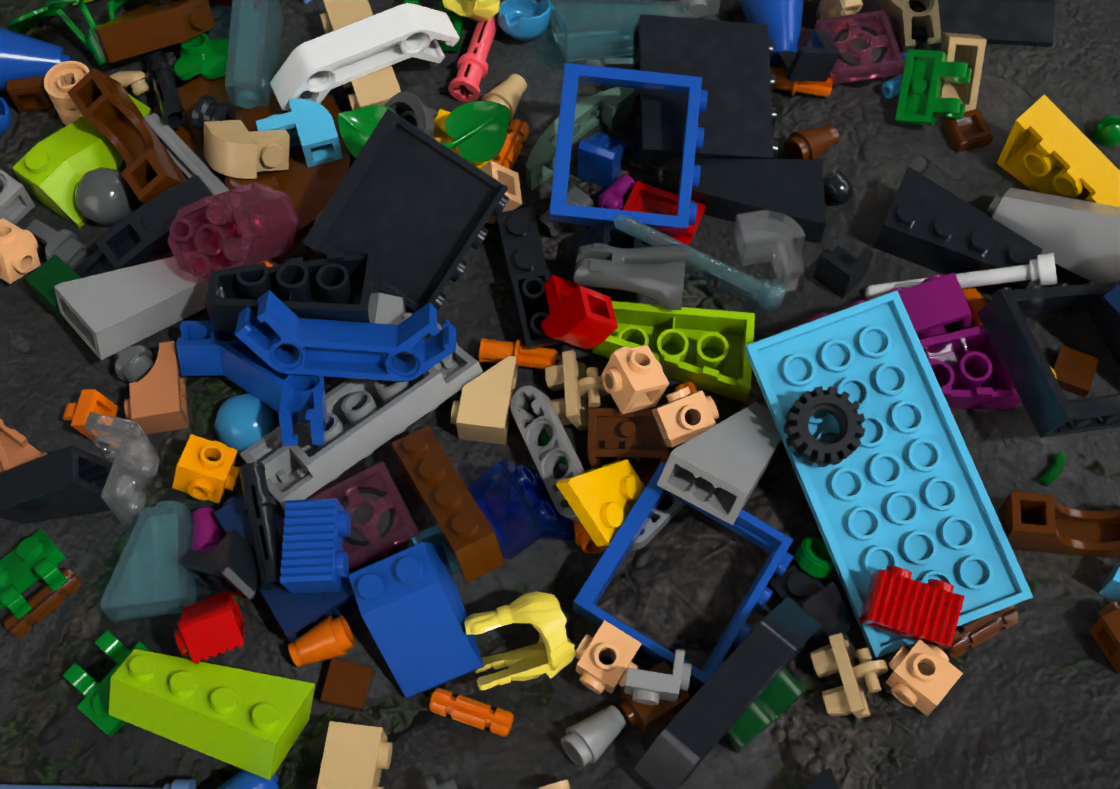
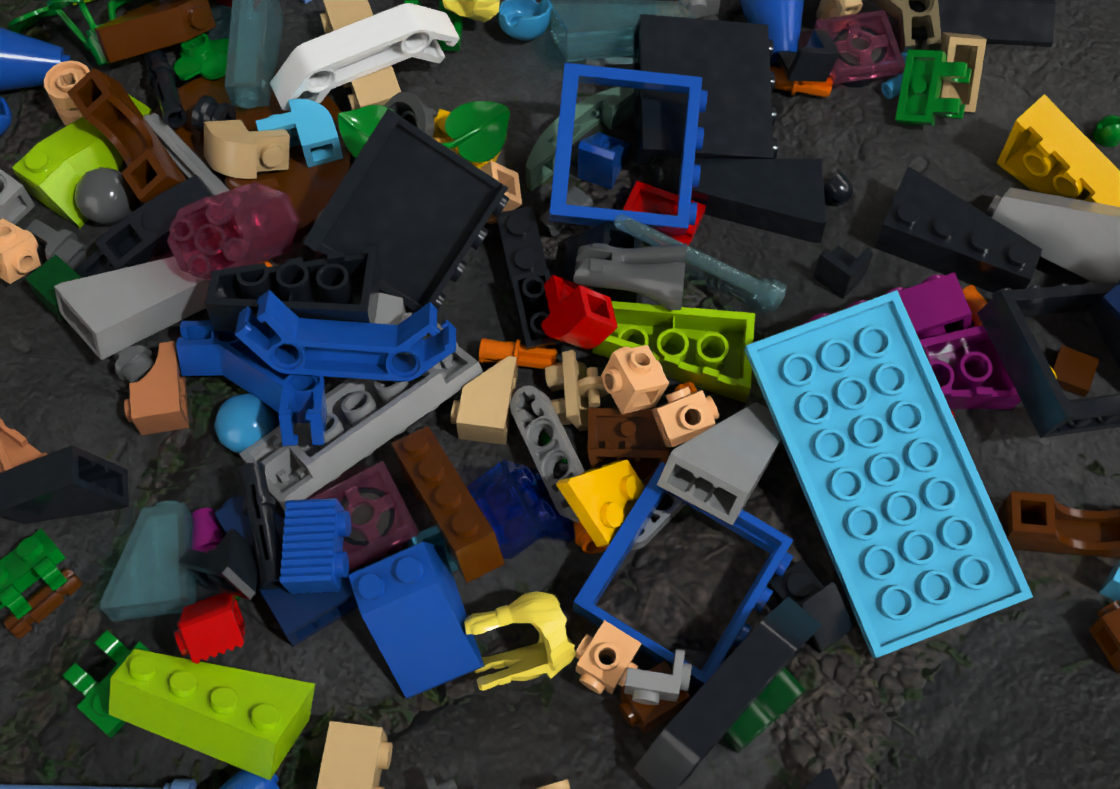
(29, 94): reddish brown tile -> none
(89, 401): orange tile -> none
(132, 460): clear bracket -> none
(135, 79): tan arm -> none
(206, 469): light orange brick -> none
(323, 642): orange cone -> none
(347, 685): reddish brown tile -> none
(471, 712): orange axle -> none
(473, 64): coral pin -> none
(508, 93): tan cone -> none
(517, 134): orange axle -> none
(593, 735): light grey cone -> none
(613, 195): magenta arm -> none
(773, 238): clear brick -> none
(810, 142): reddish brown cone -> none
(814, 557): green tile -> none
(838, 406): black tyre -> none
(839, 658): tan hips -> none
(912, 607): red brick -> none
(921, 676): light nougat brick -> none
(968, 132): reddish brown tile -> none
(981, 630): reddish brown axle -> none
(1039, 271): white piece -> none
(1053, 469): green leg -> none

